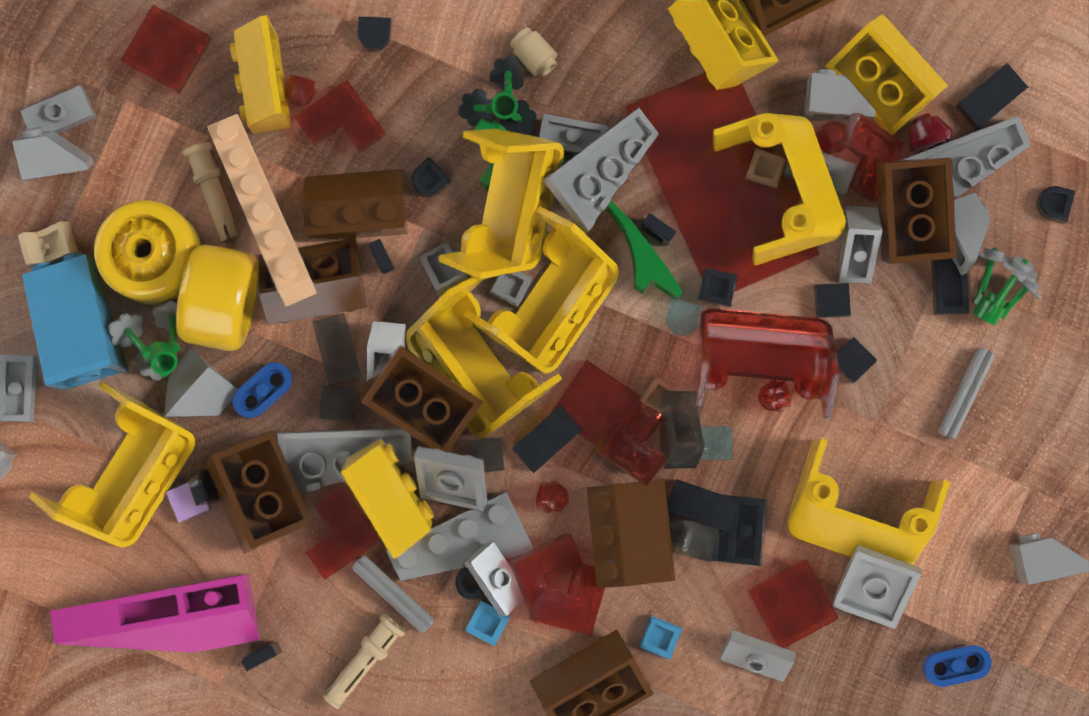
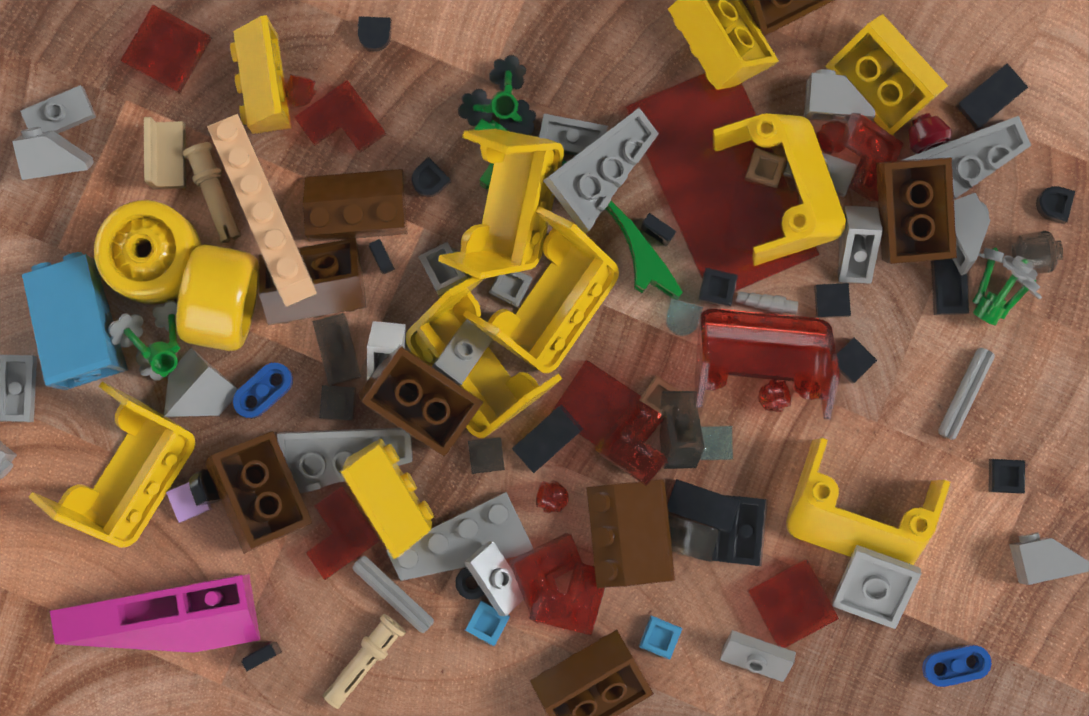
(48, 244): tan bracket -> none
(164, 154): none -> tan panel
(451, 478): light grey plate -> none
(462, 352): none -> light grey plate
(534, 52): tan brick -> none
(770, 303): none -> light grey animal
(1007, 476): none -> black tile
(1039, 249): none -> clear smoke head

